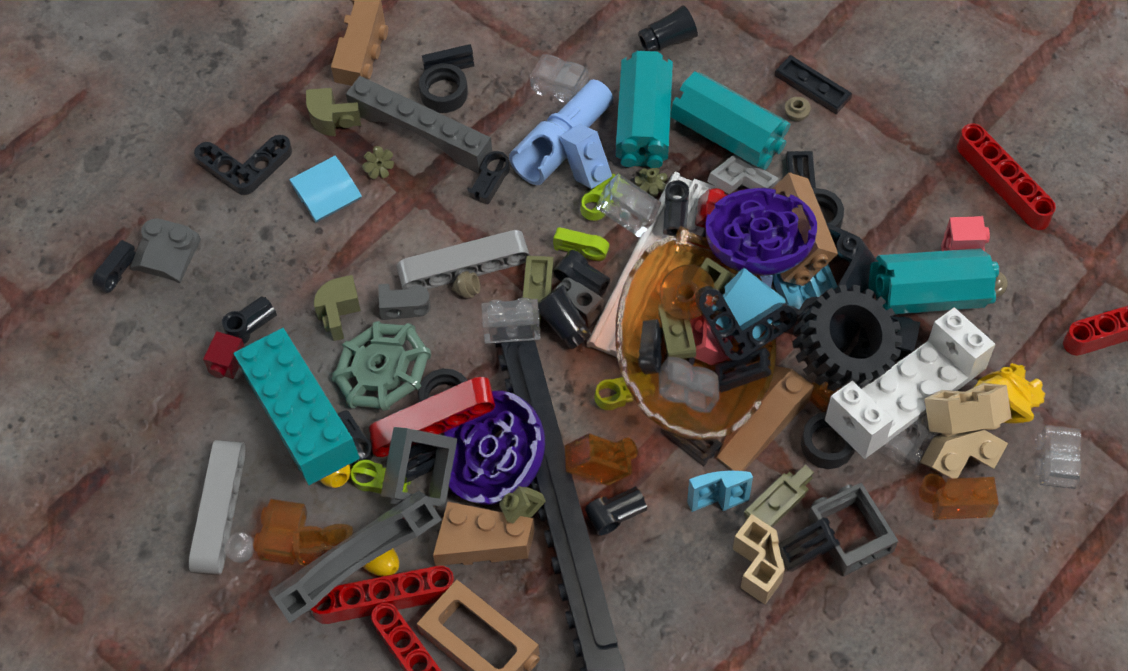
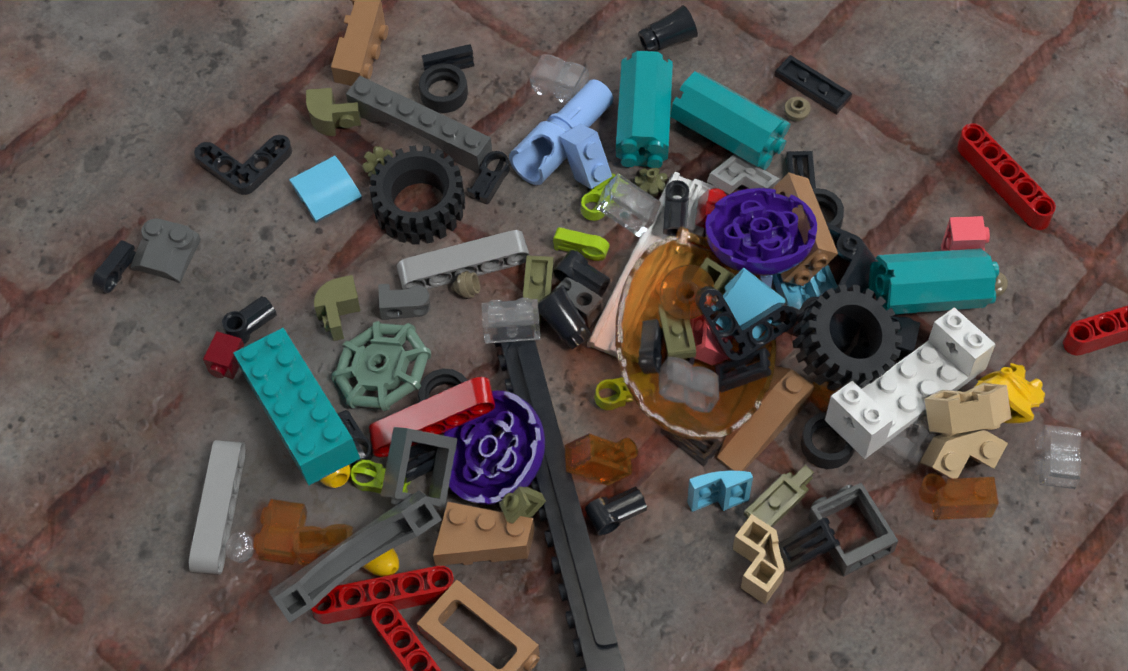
(412, 169): none -> black tyre

